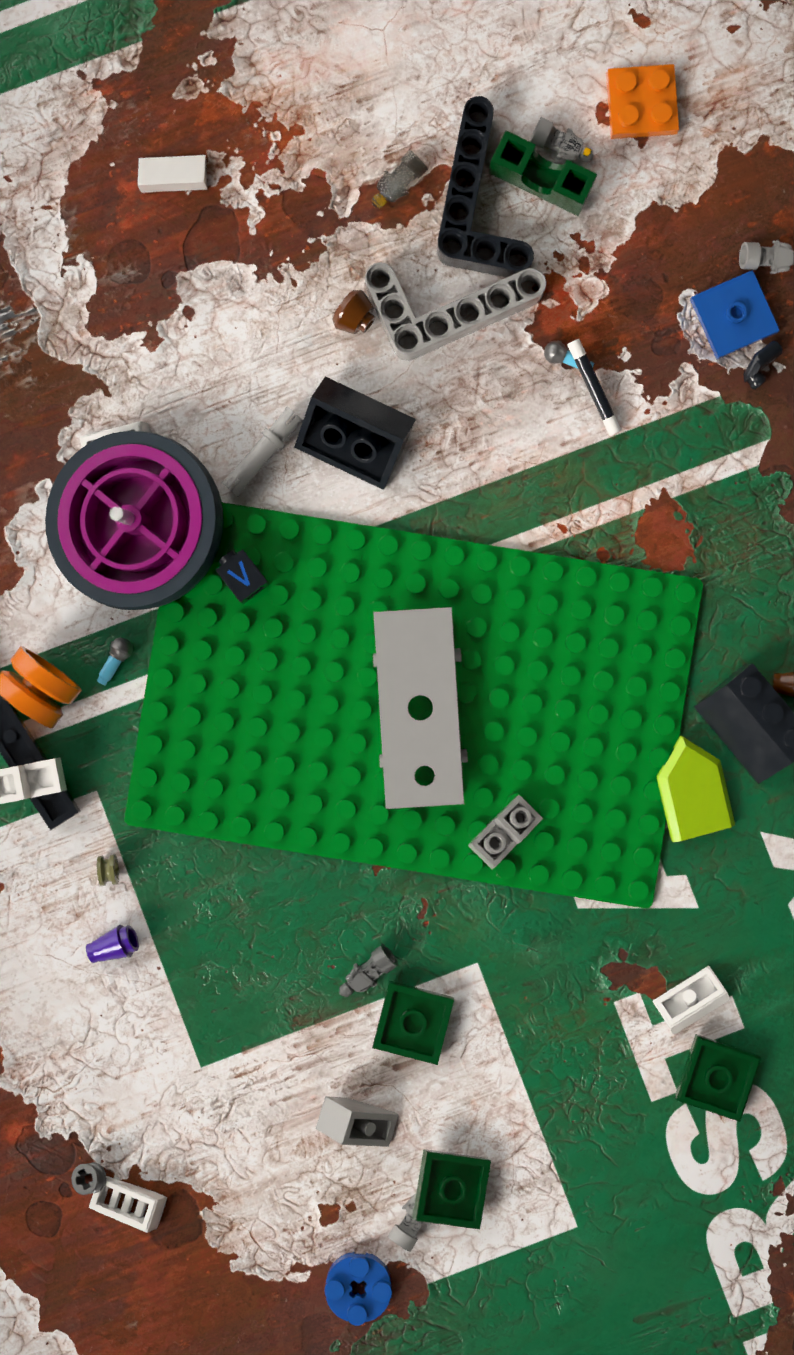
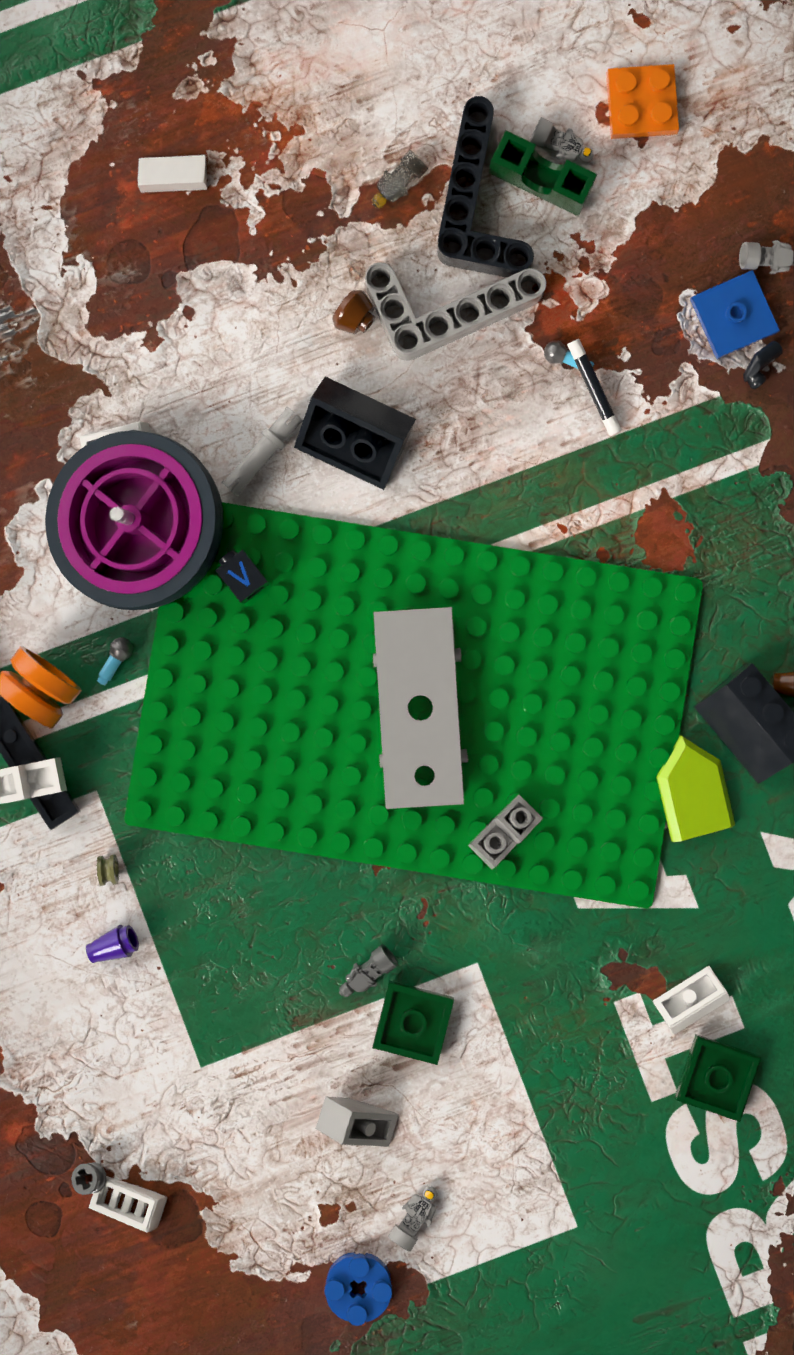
(451, 1189): dark green plate -> none

